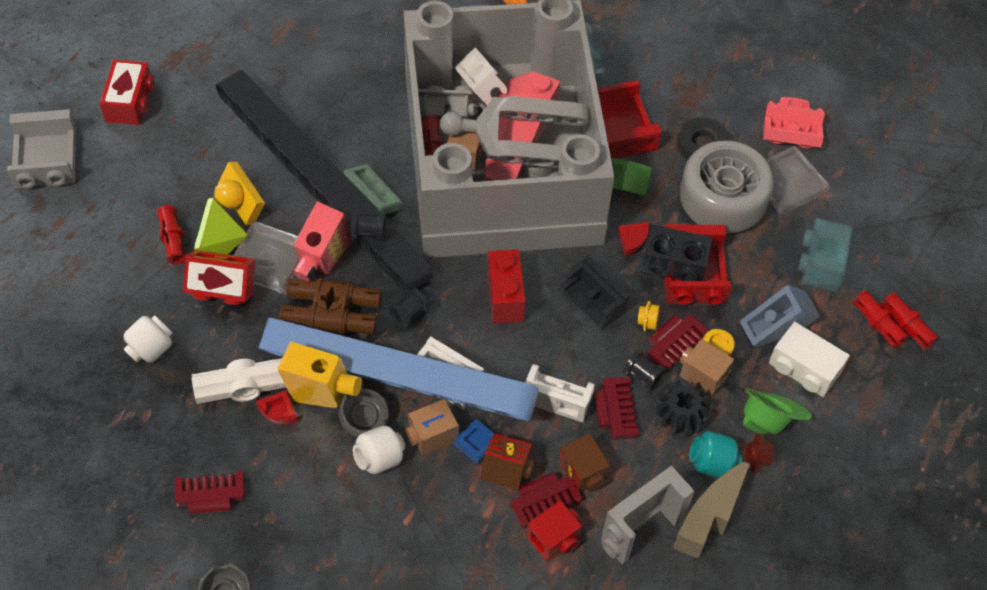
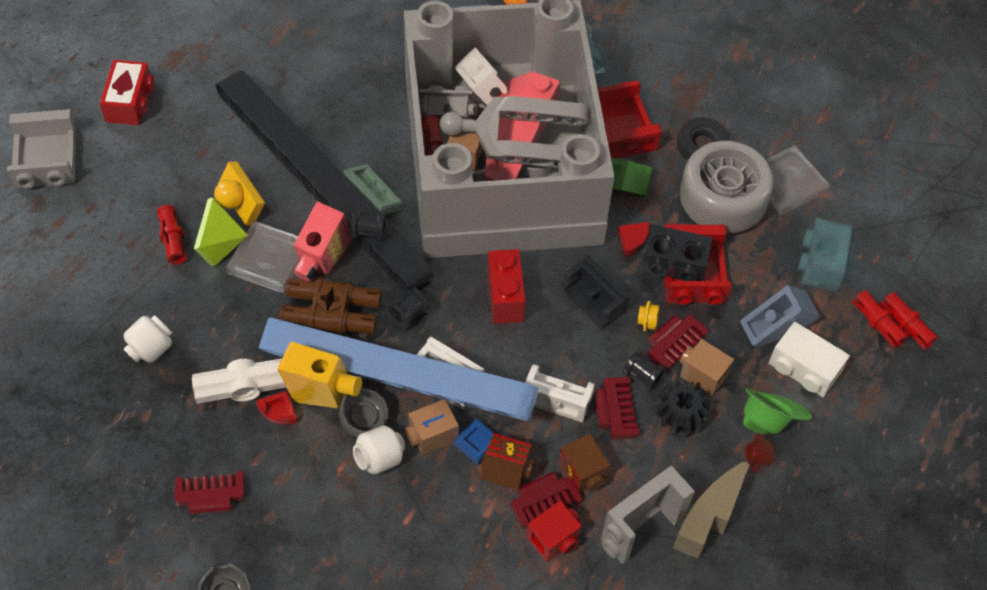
(219, 276): brick -> none
(714, 454): teal head -> none
(721, 340): yellow tile -> none
(793, 123): coral slope -> none

